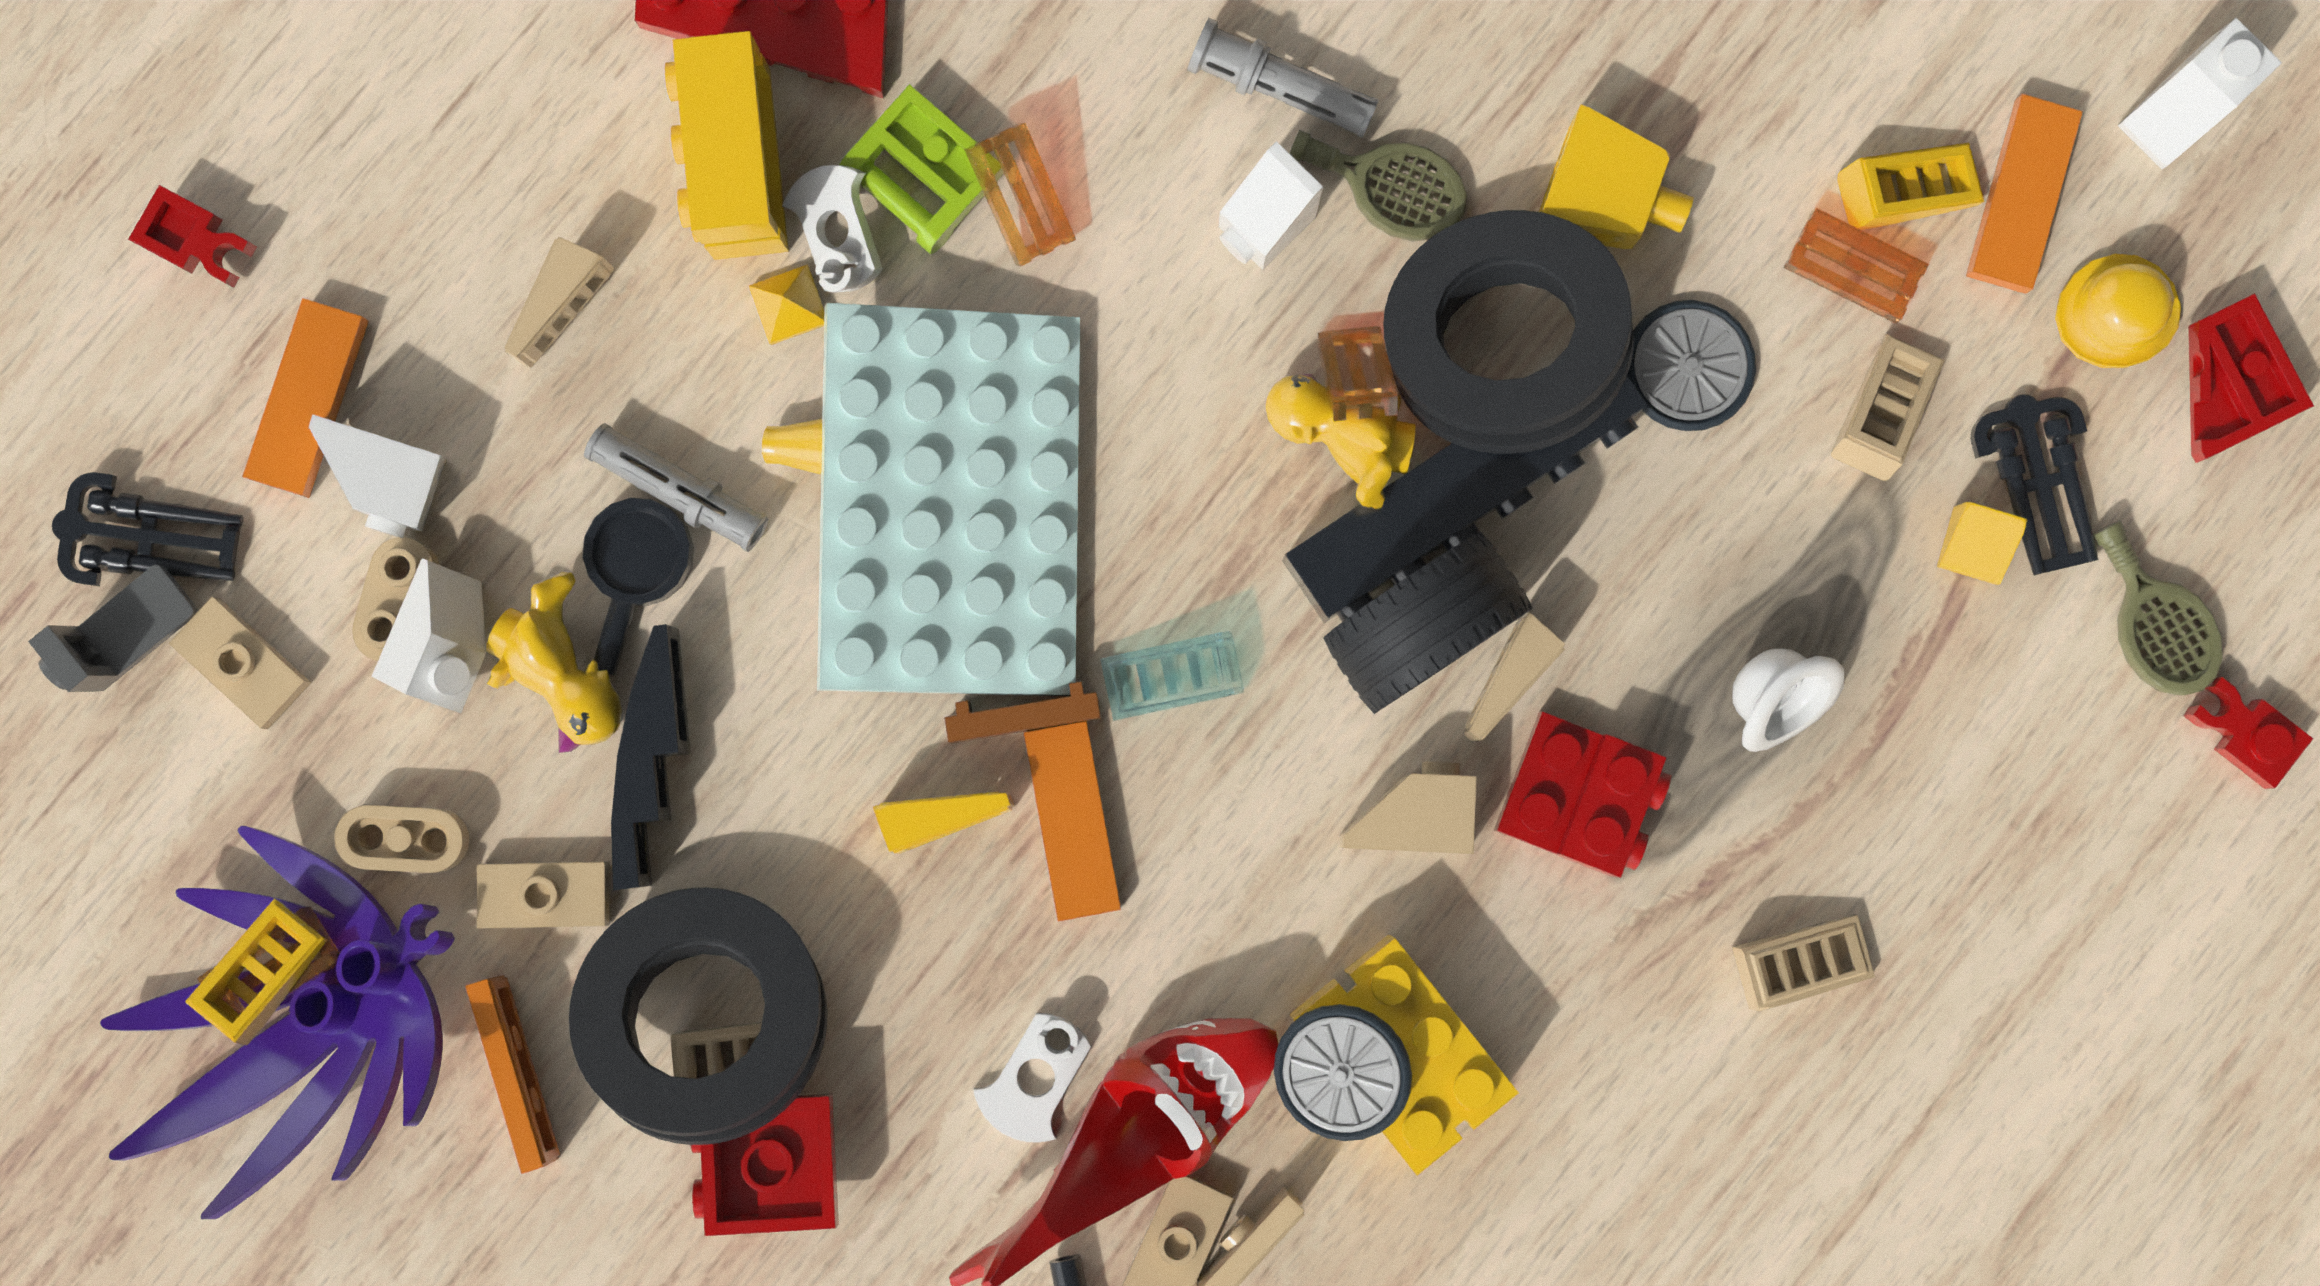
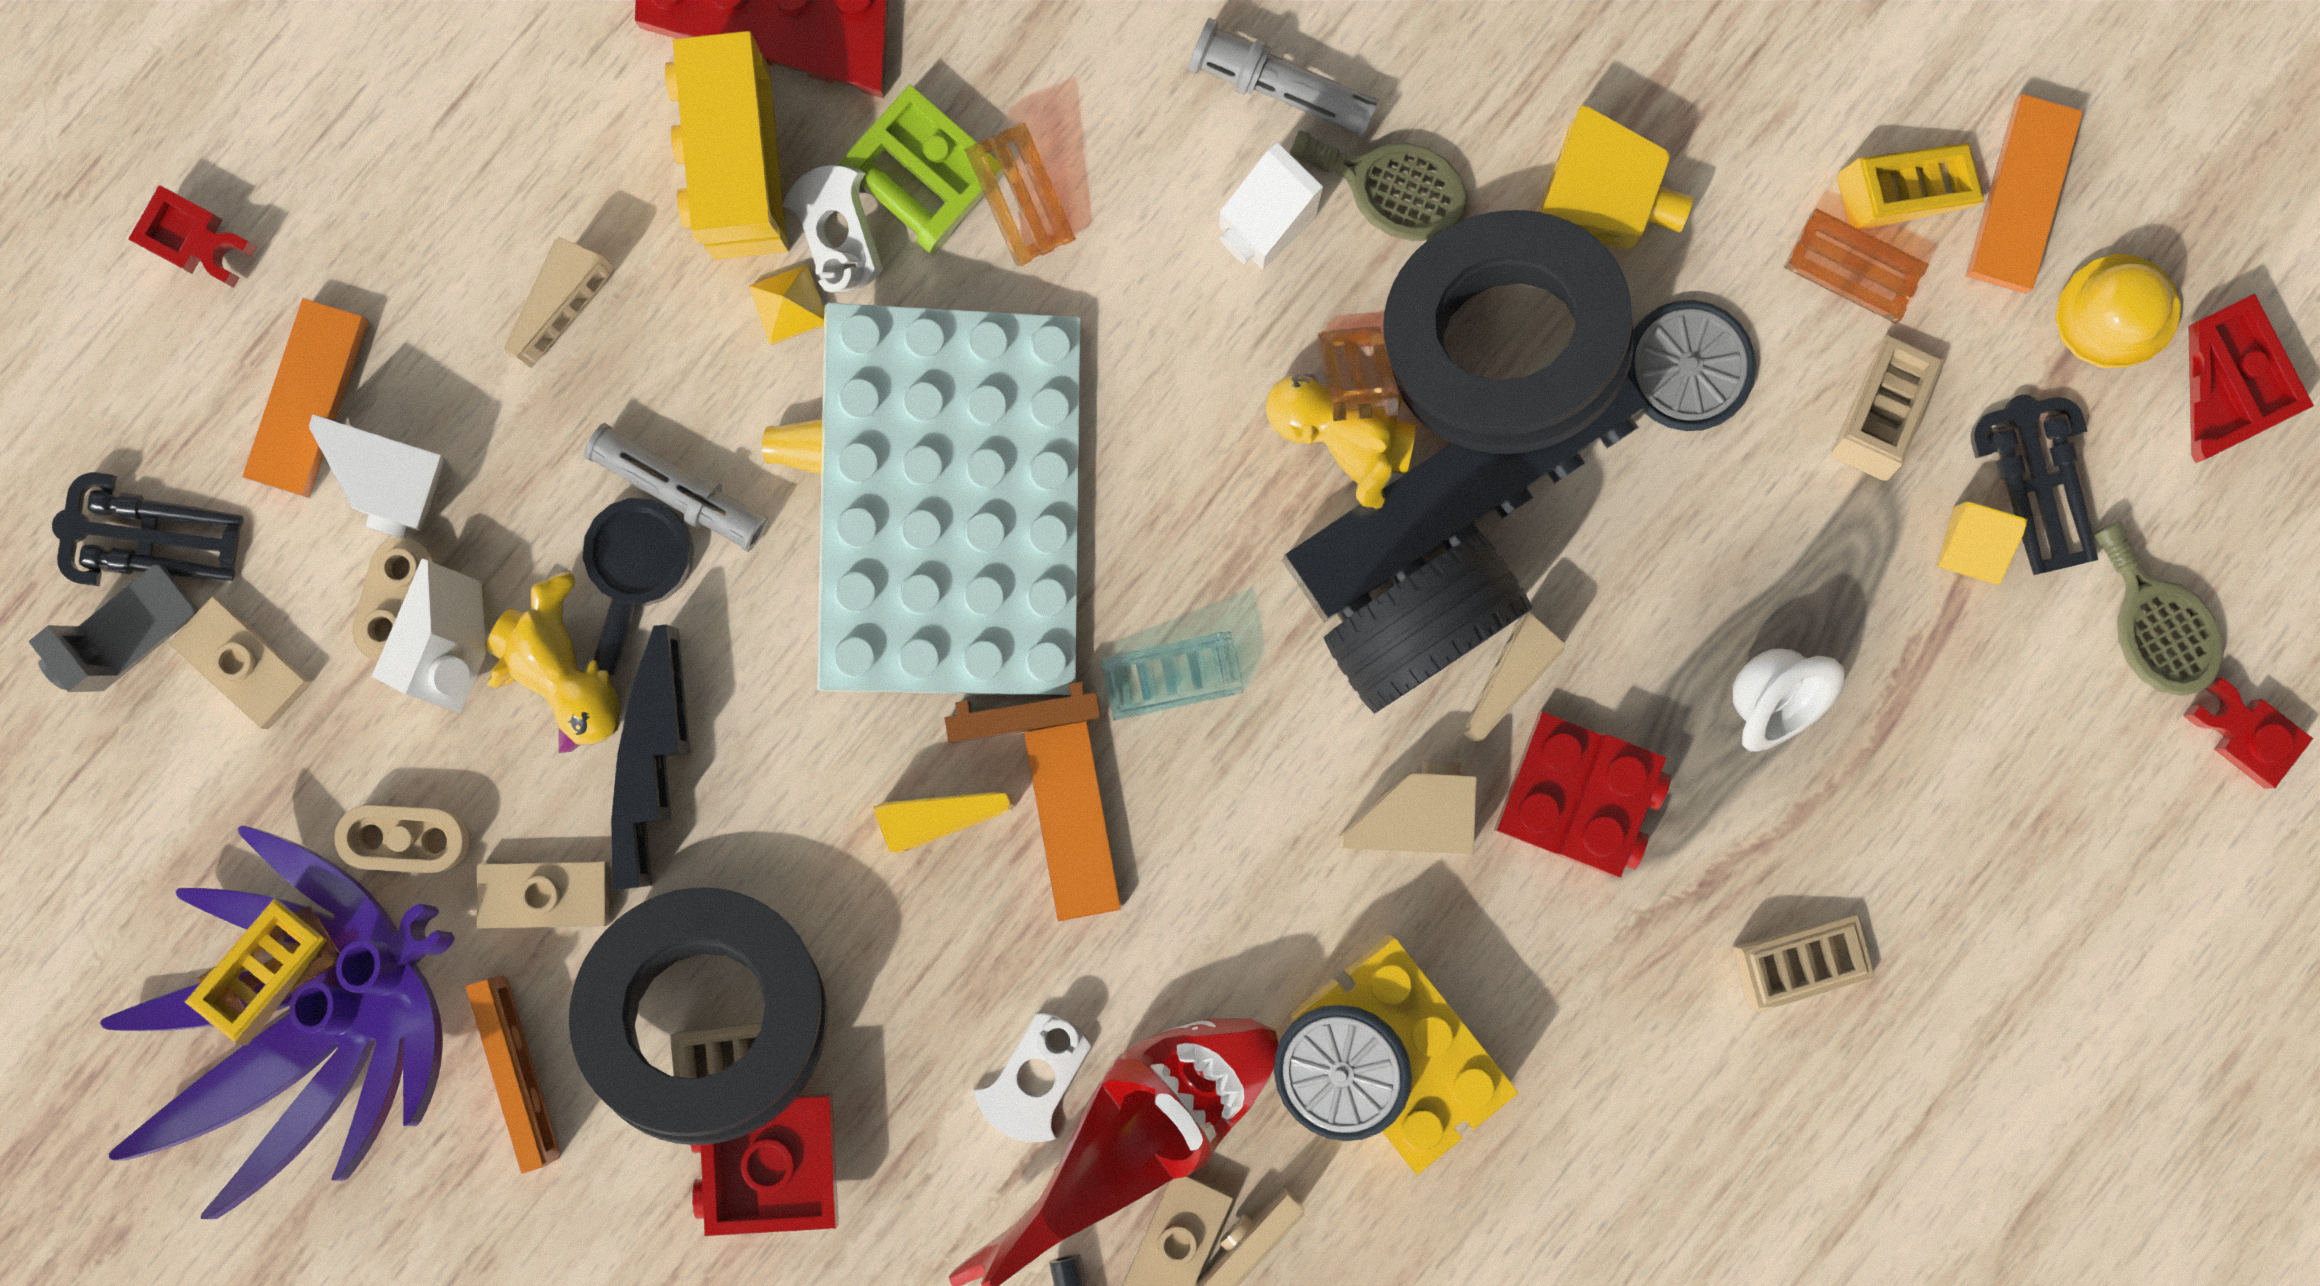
(2199, 93): white slope -> none

